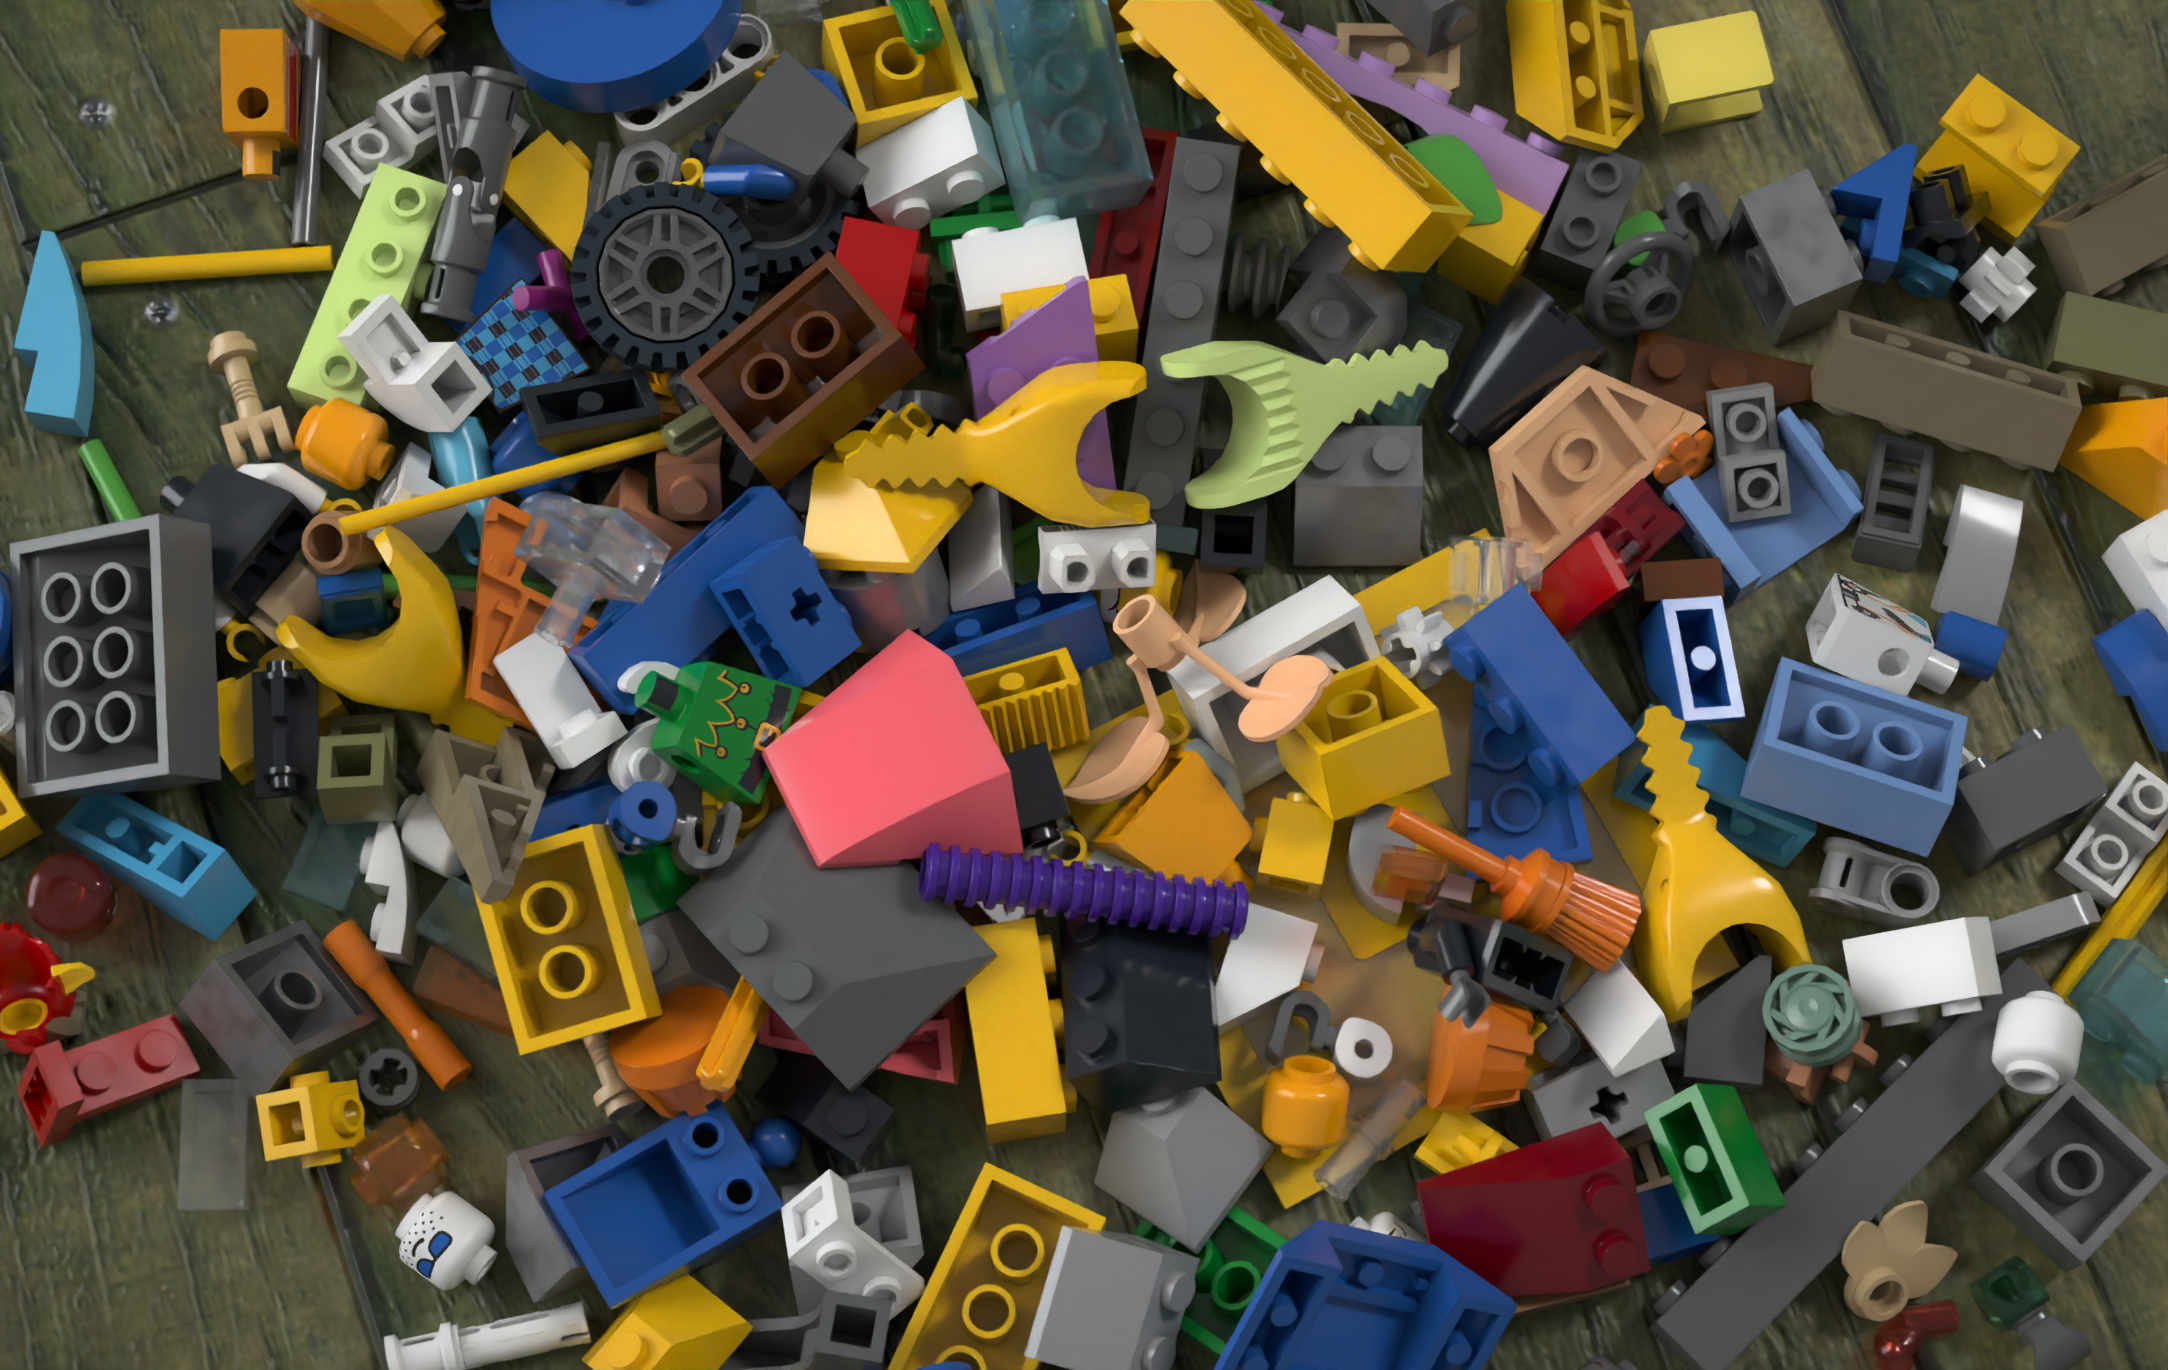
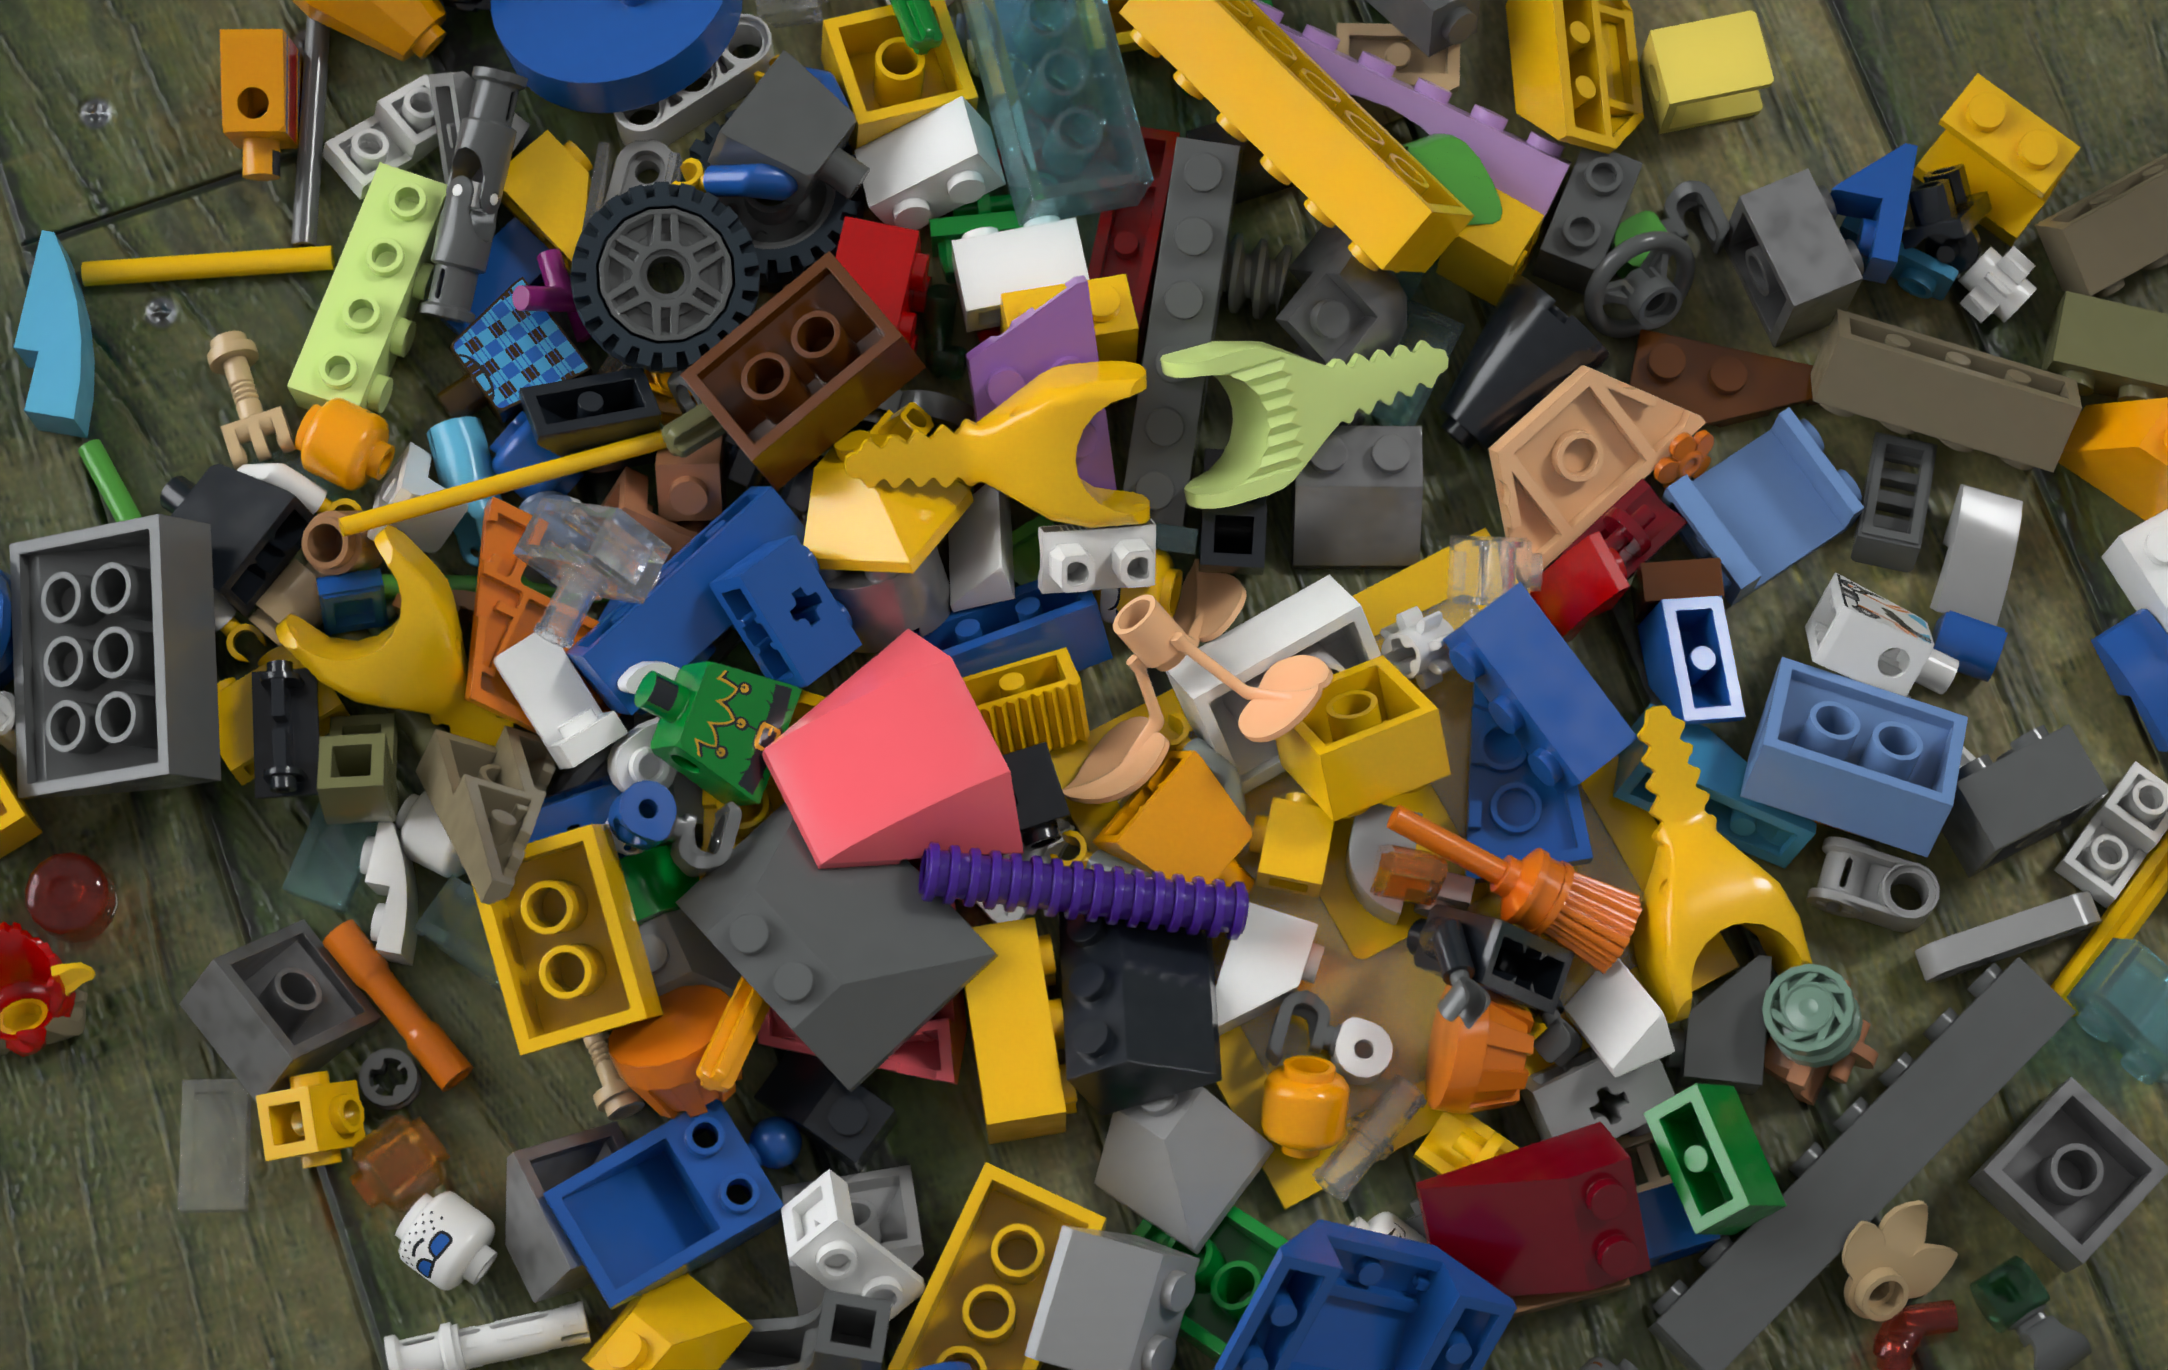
(102, 1075): red bracket -> none
(160, 861): dark azure slope -> none
(413, 379): white brick -> none
(460, 992): clear orange slope -> none
(1748, 452): light grey slope -> none
(1923, 968): white brick -> none
(2037, 1042): white head -> none

